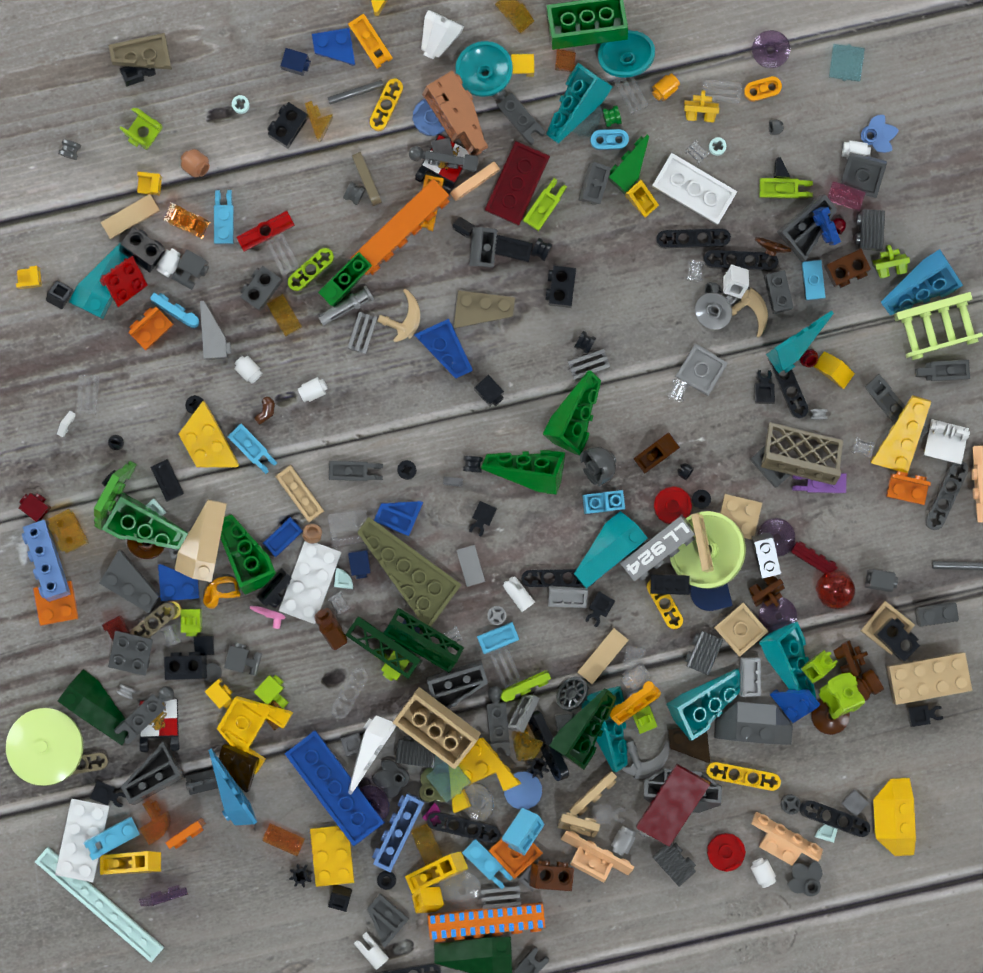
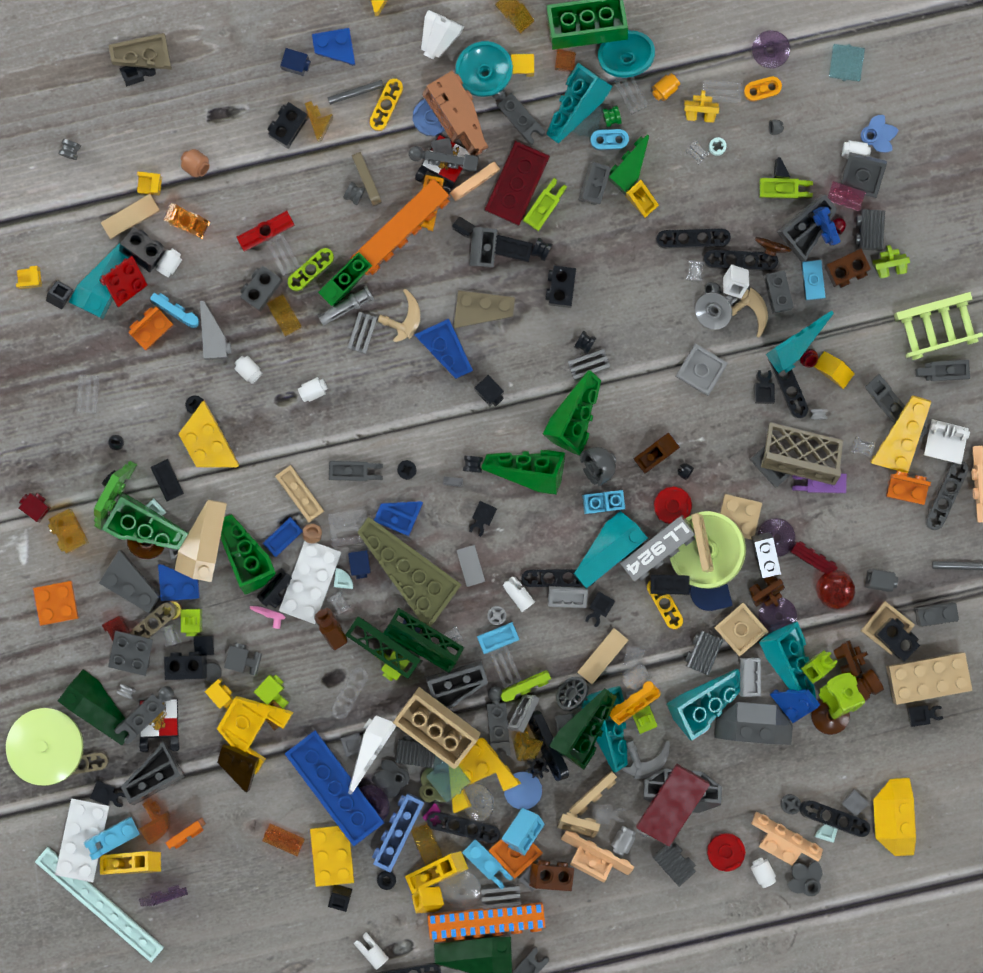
(46, 561): medium blue brick -> none
(65, 423): white tile -> none
(142, 120): lime piece -> none
(192, 265): dark grey brick -> none
(201, 782): dark grey hinge -> none
(212, 596): light orange piece -> none
(223, 219): medium azure hinge -> none
(235, 803): dark azure wedge -> none
(246, 104): light aqua bush -> none
(251, 447): medium azure hinge -> none
(267, 411): reddish brown arm -> none
(298, 870): black gear -> none
(369, 40): light orange plate -> none
(386, 918): dark grey wing -> none
(678, 390): clear bush -> none
(694, 189): white plate -> none
(696, 503): black plate -> none
(696, 748): dark brown wing -> none
(743, 776): yellow beam -> none
(927, 280): dark azure wedge -> none

